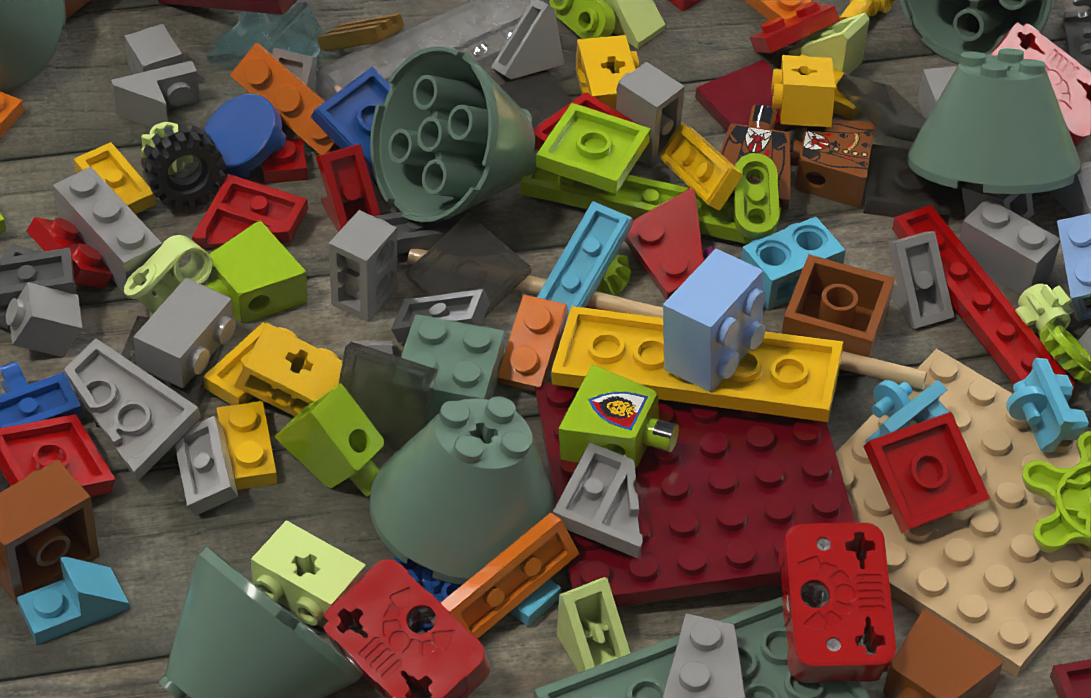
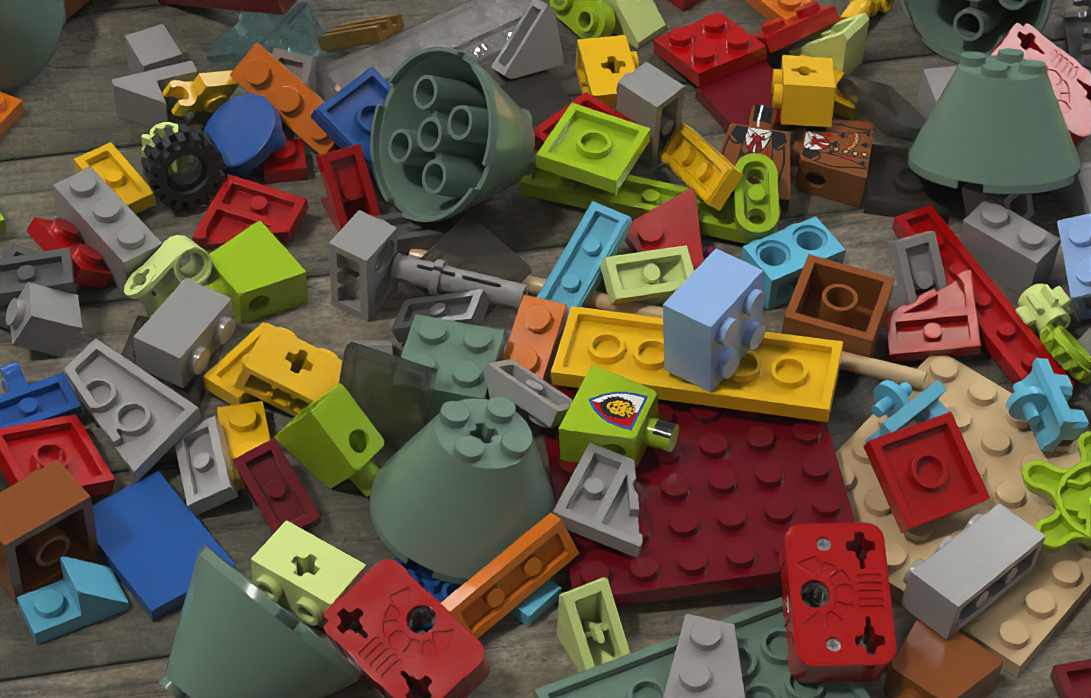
(152, 542): none -> blue tile
(203, 94): none -> yellow plate
(275, 487): none -> dark red plate
(440, 278): none -> light grey pin
(531, 395): none -> light grey slope
(646, 275): none -> yellowish green slope
(709, 49): none -> red plate
(936, 324): none -> wing
(971, 570): none -> light grey brick

